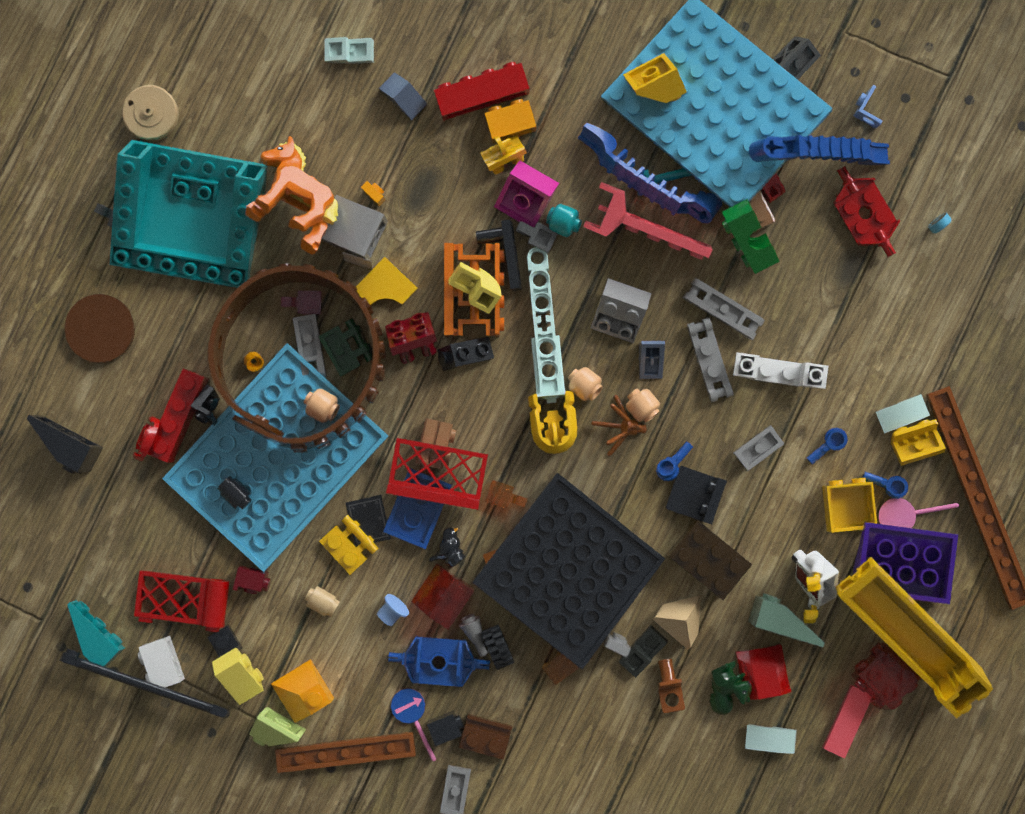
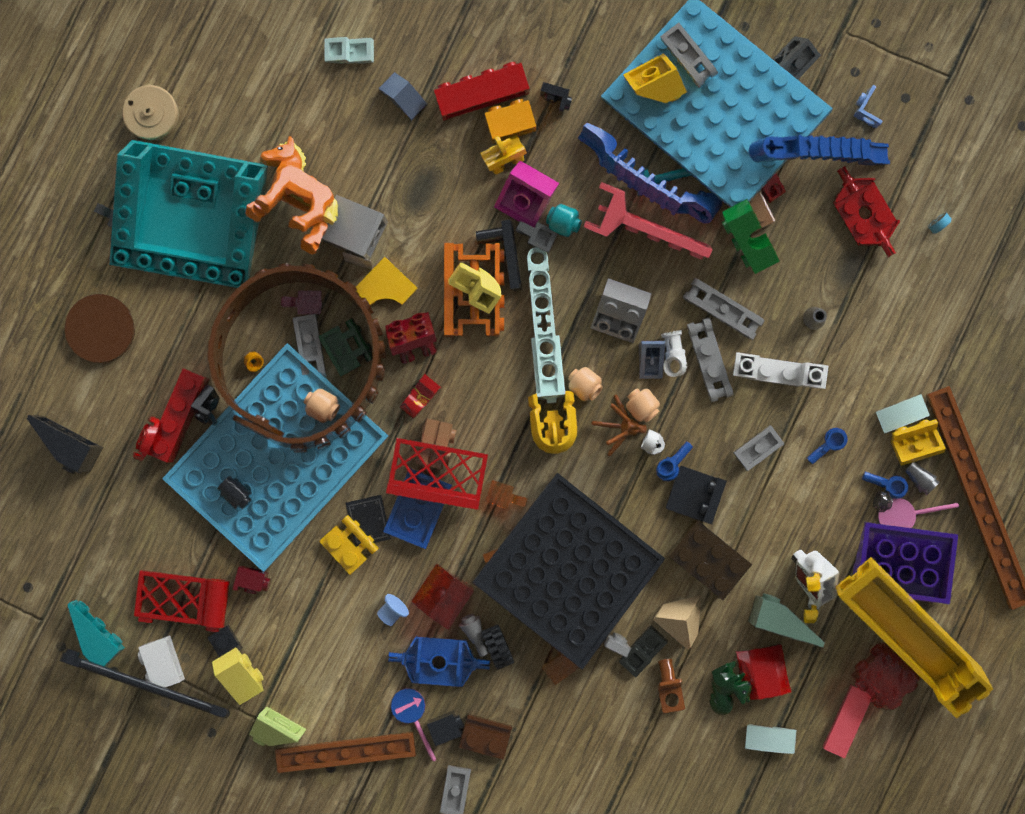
(303, 691): light orange slope -> none
(321, 601): tan brick -> none
(374, 192): light orange plate -> none
(420, 396): none -> red leg
(449, 548): black animal -> none
(465, 353): black bracket -> none
(555, 93): none -> black bracket
(650, 440): none -> white connector
(674, 352): none -> white connector
(688, 54): none -> light grey plate
(810, 319): none -> flat silver cone
(849, 505): yellow piece -> none
(882, 501): none -> clear smoke plate
(922, 478): none -> flat silver cone

